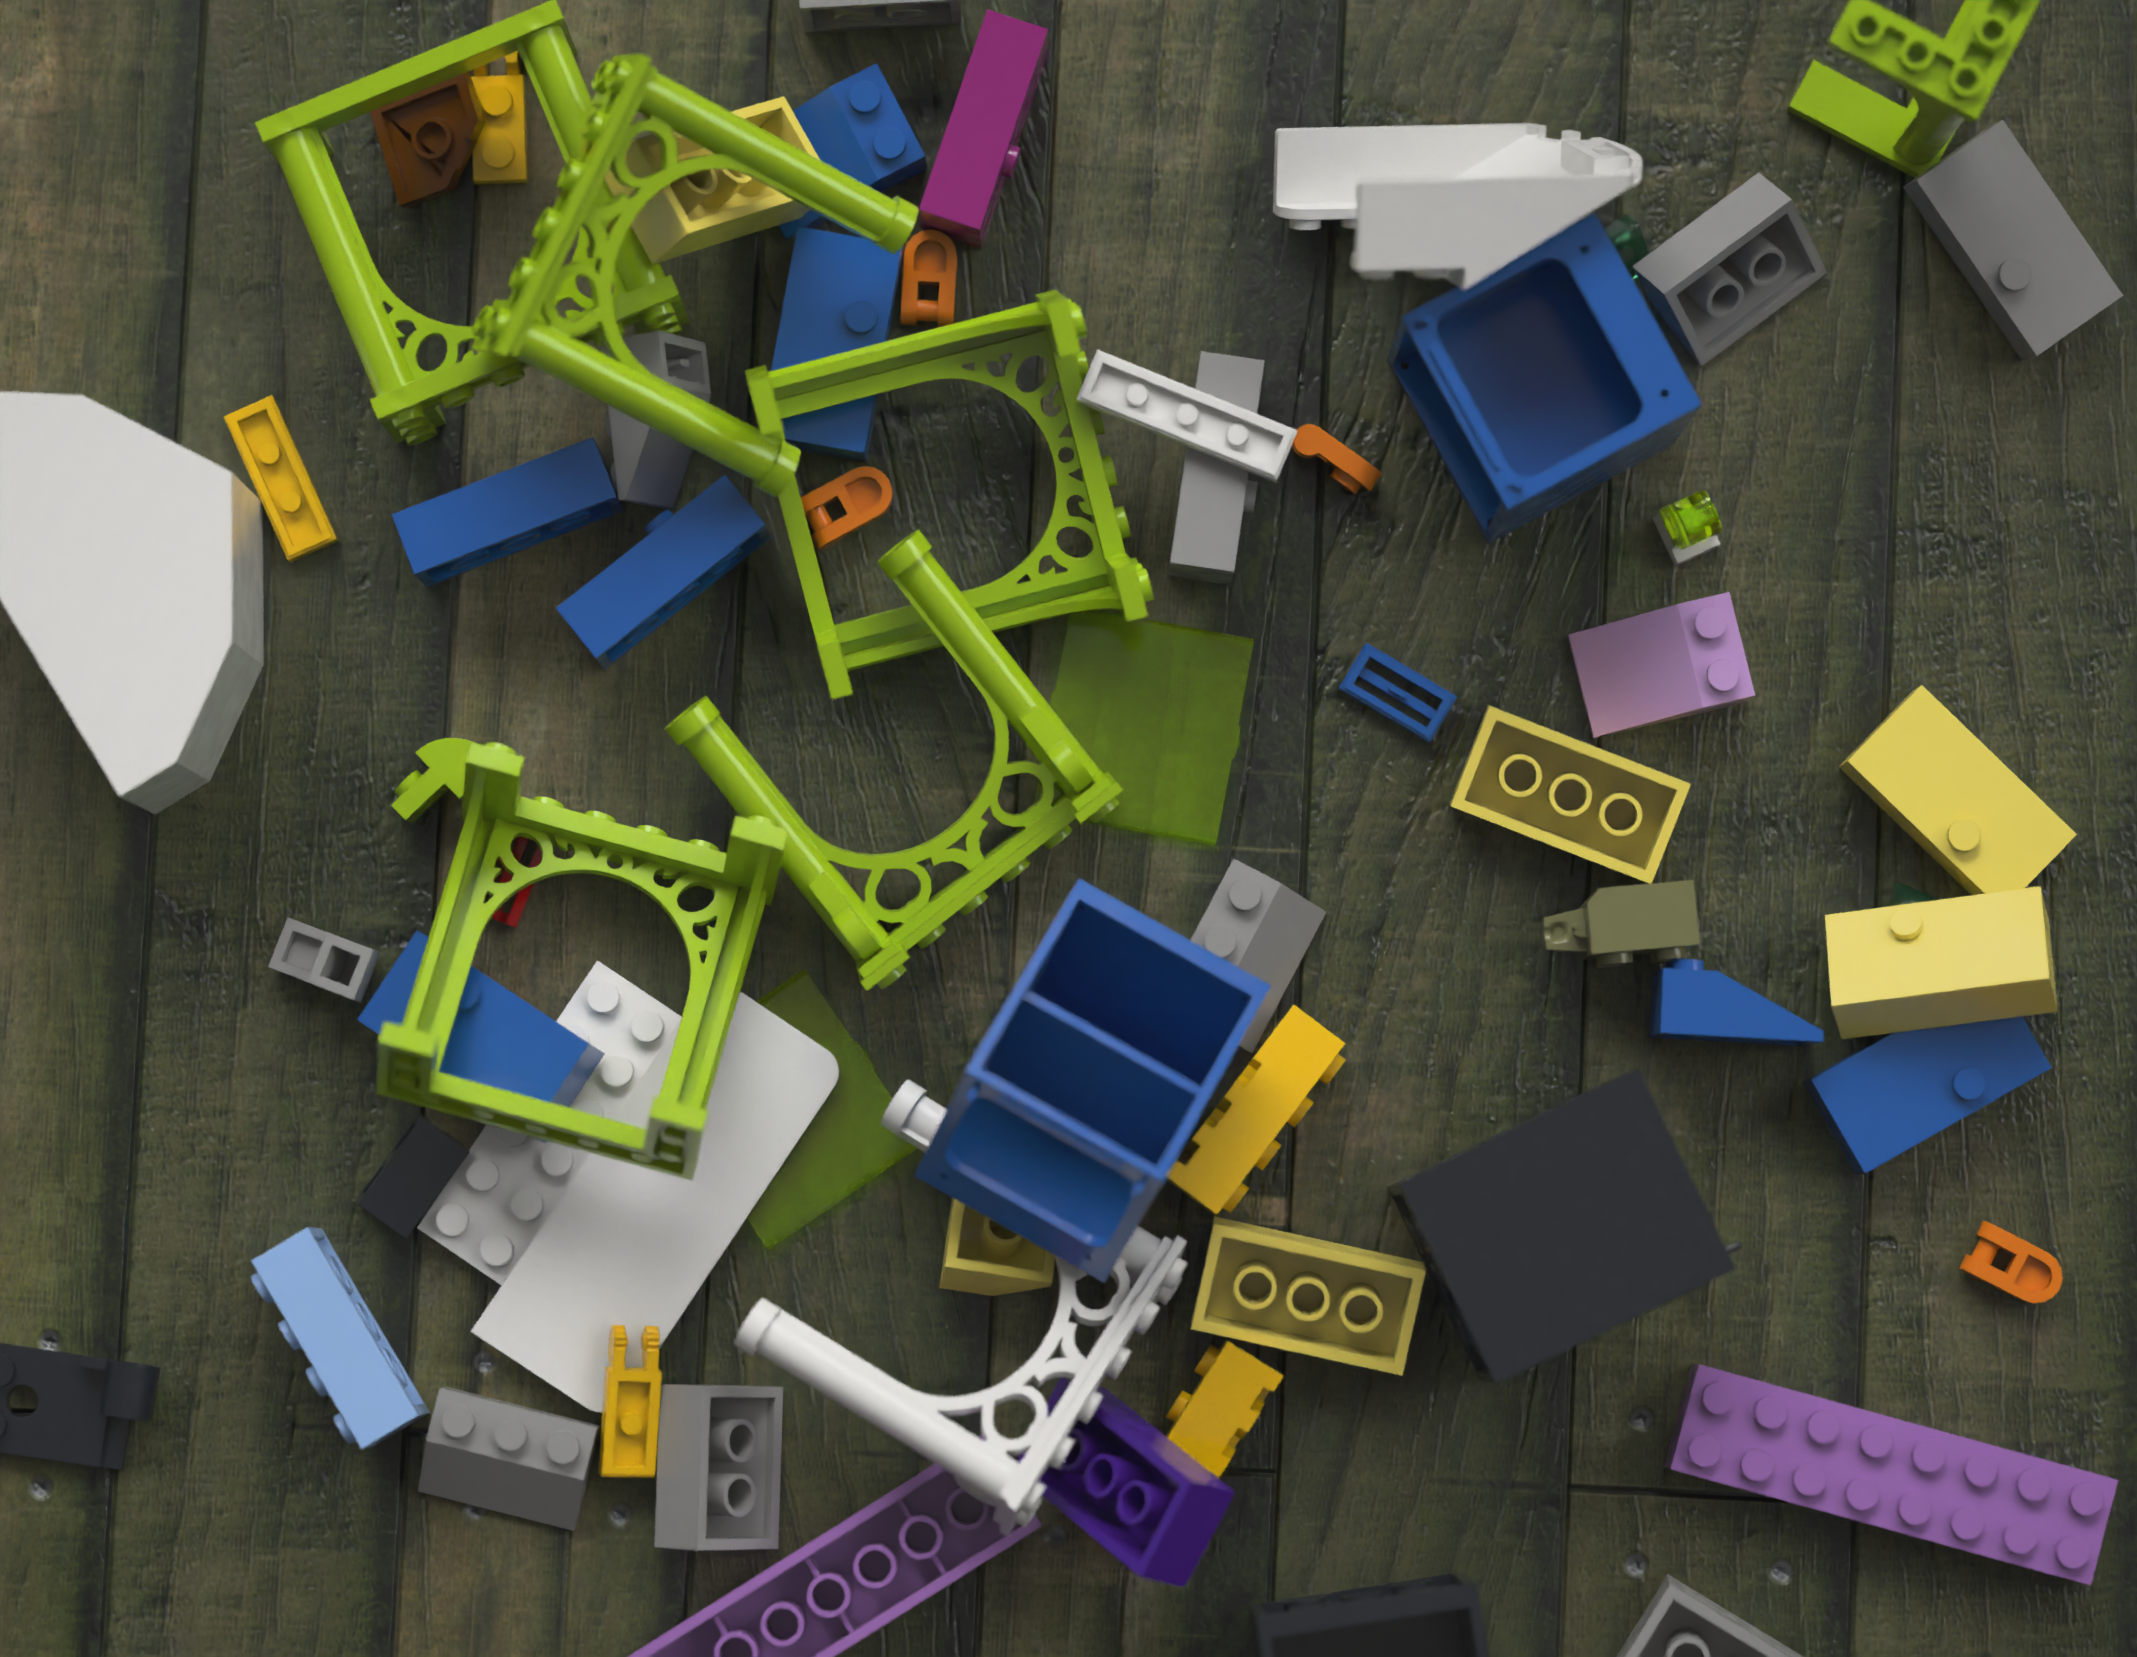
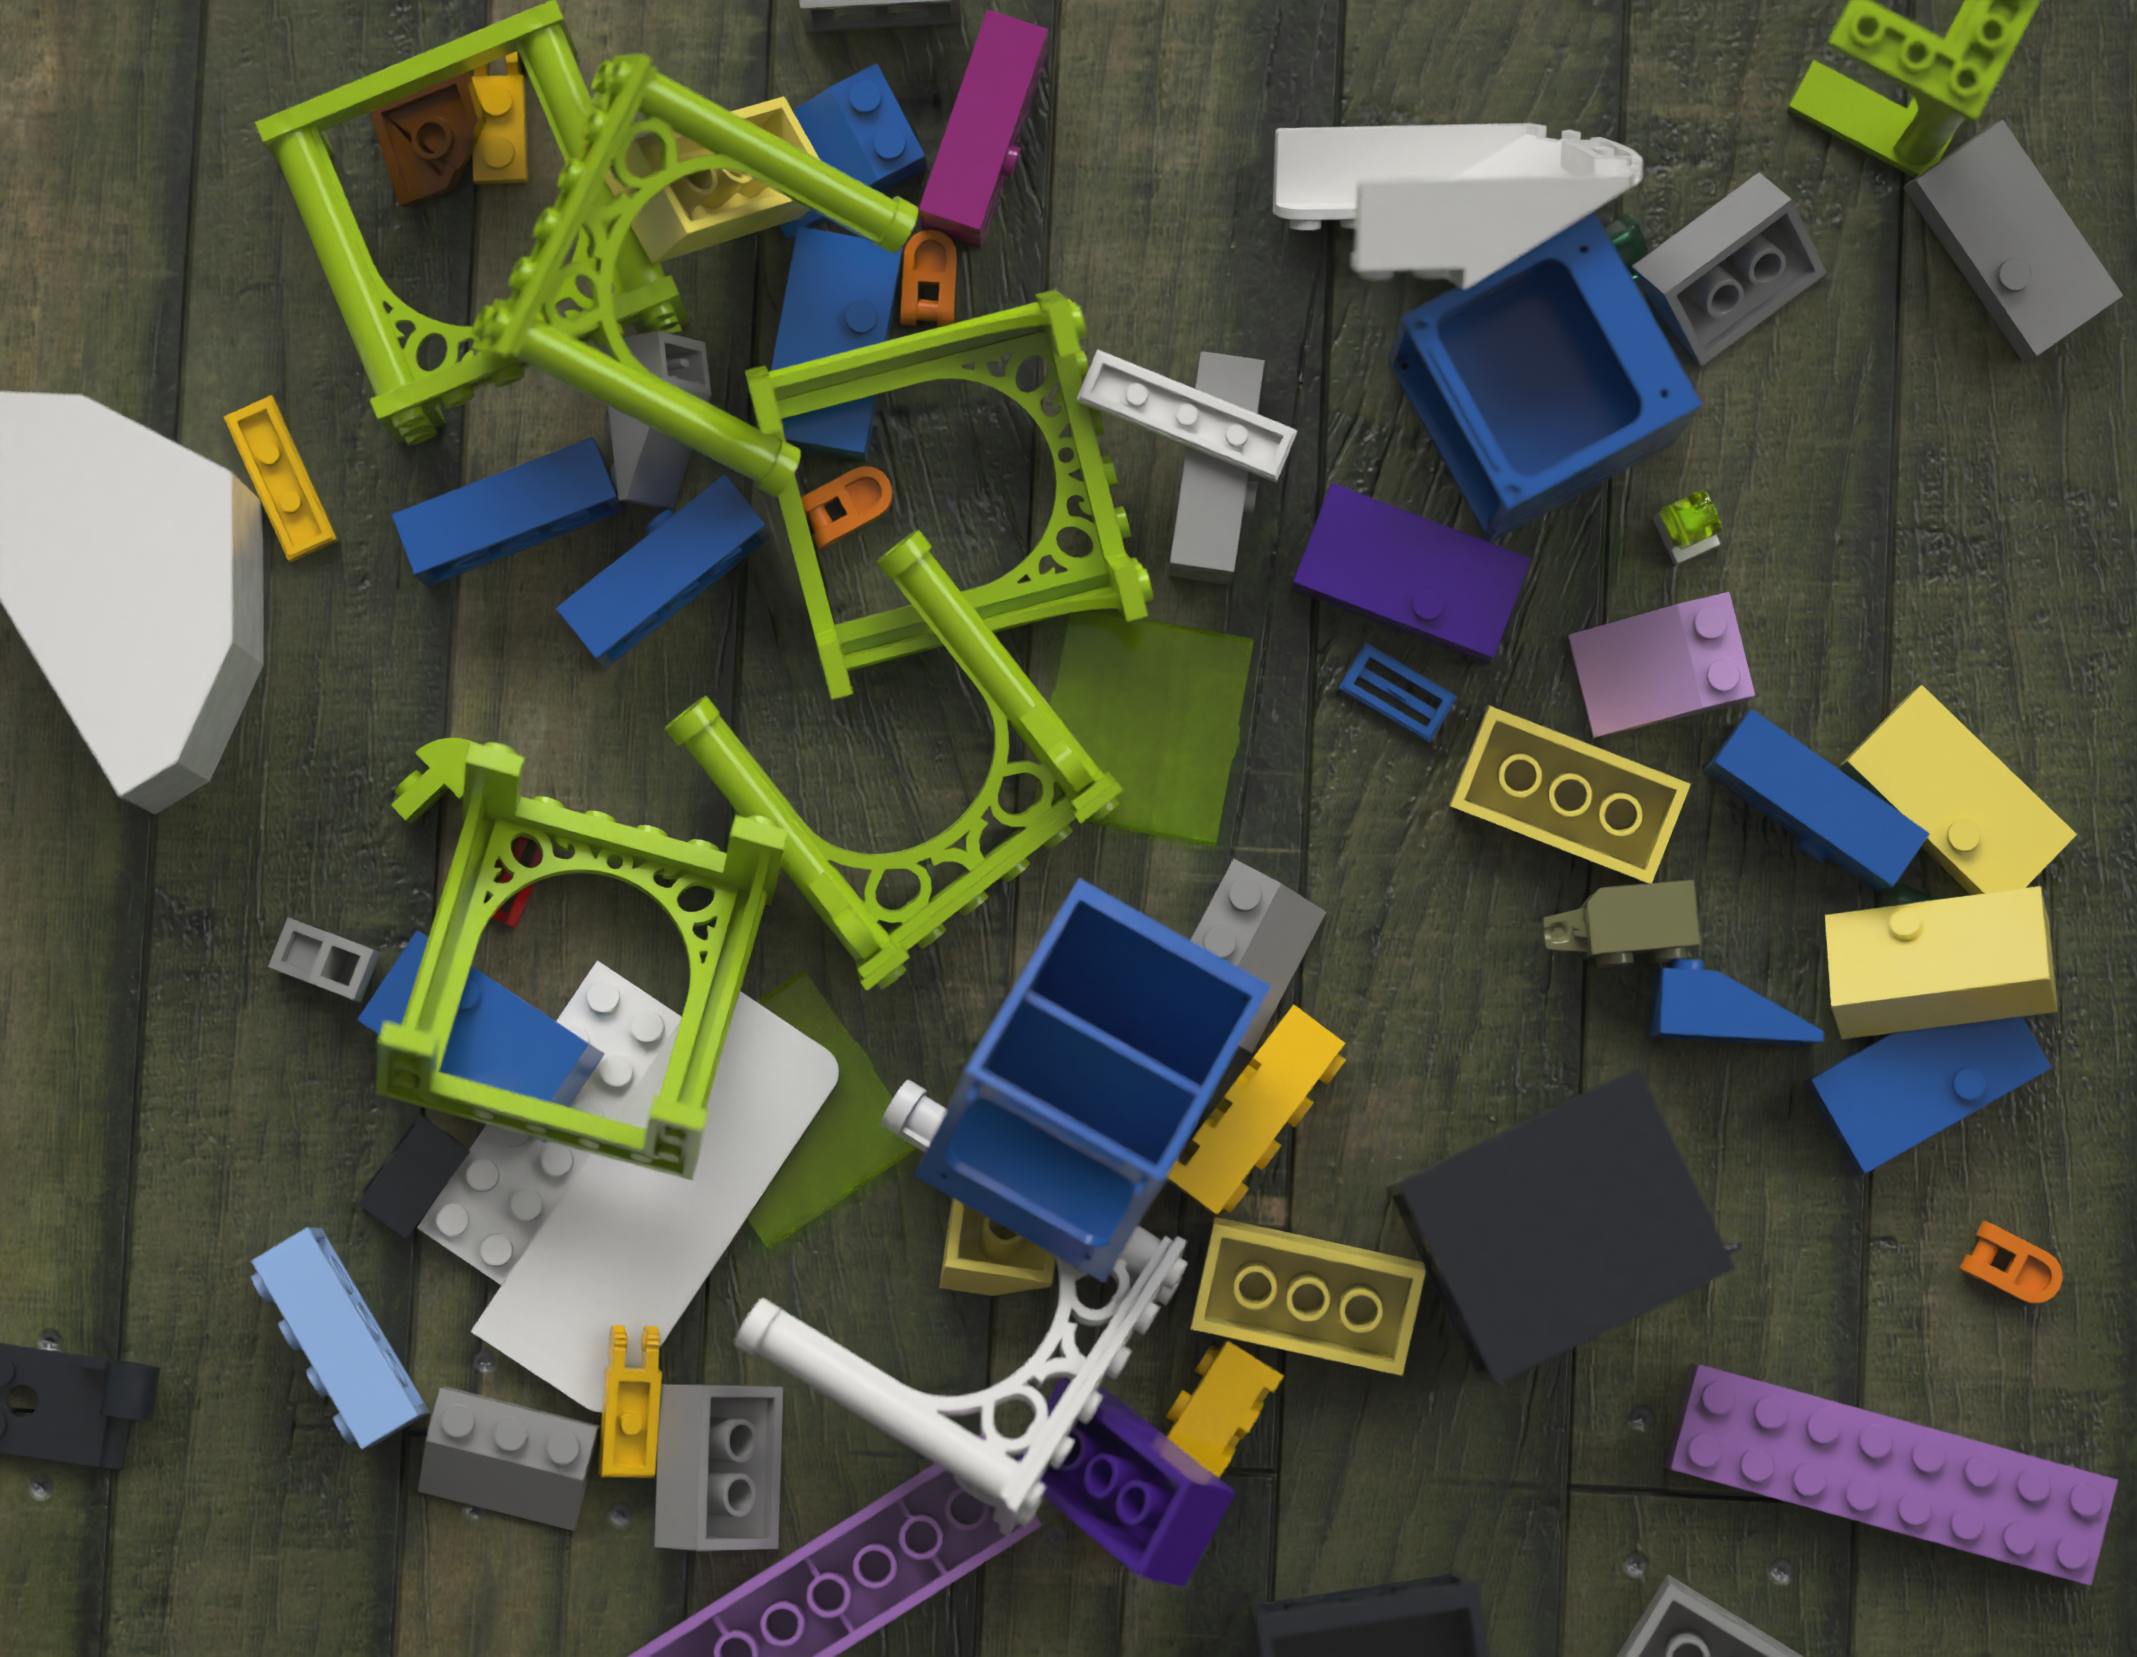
(1349, 468): orange plate -> none
(1411, 574): none -> dark purple brick
(1816, 803): none -> blue brick

